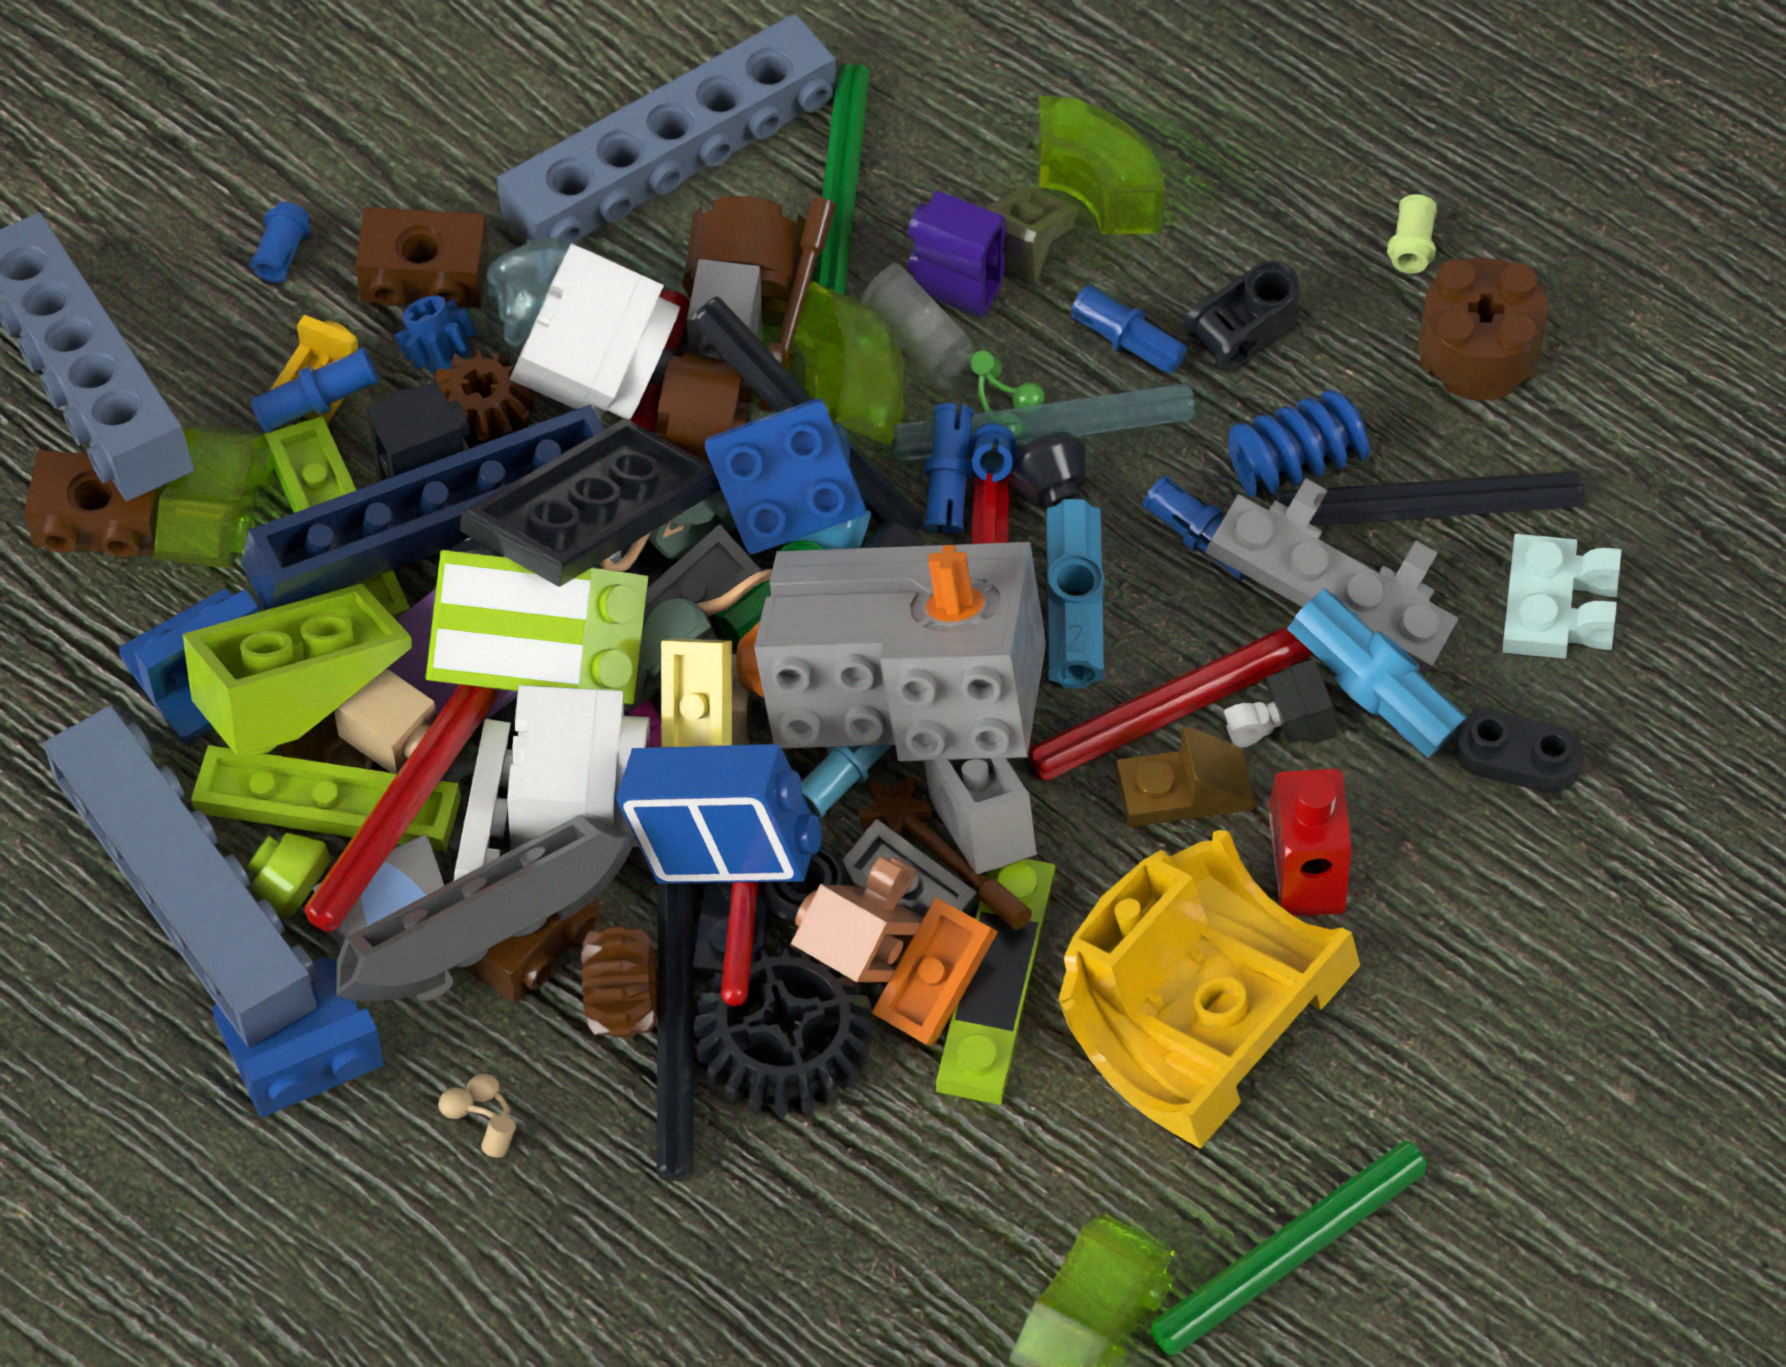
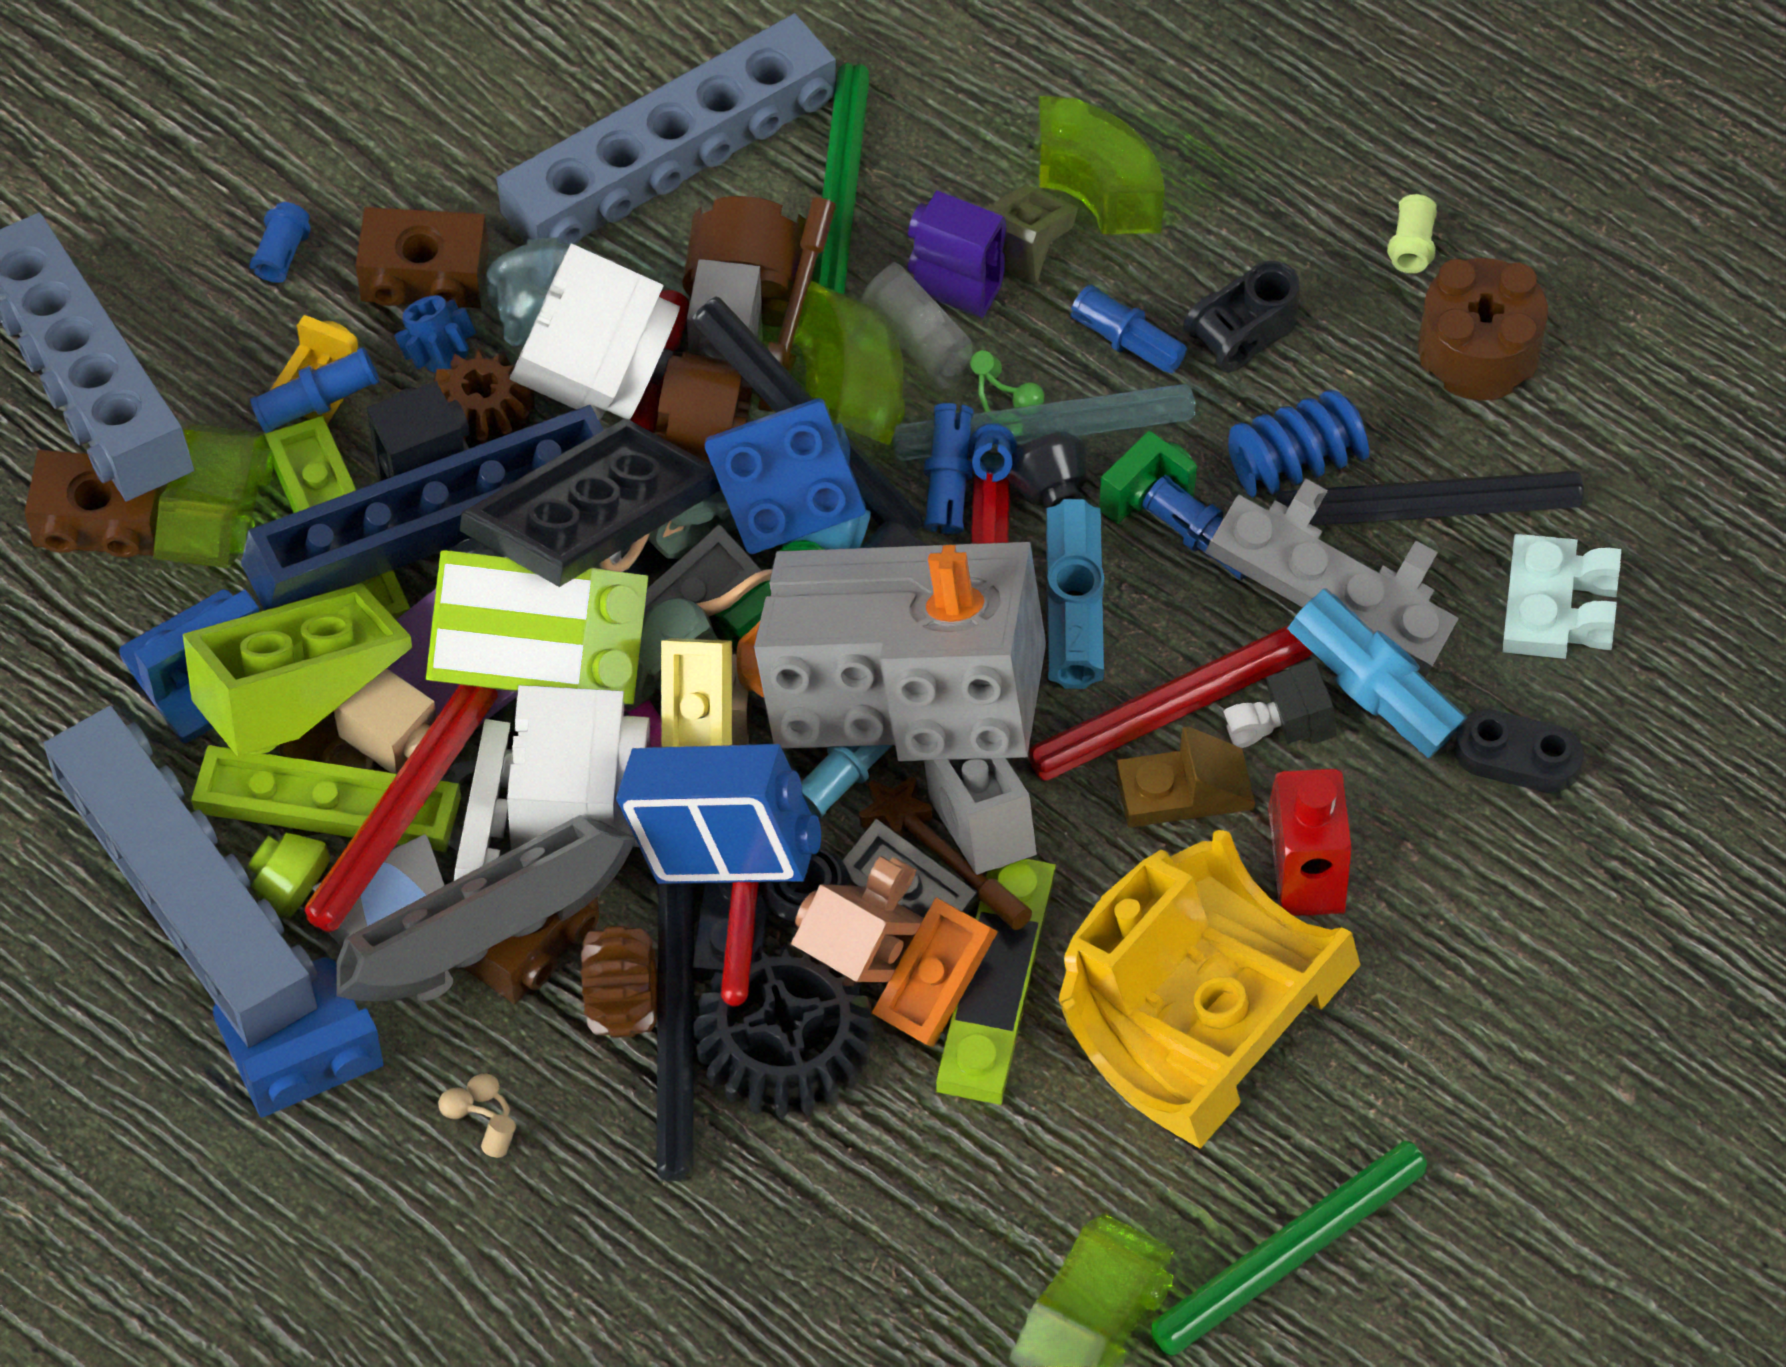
(1138, 470): none -> green bracket

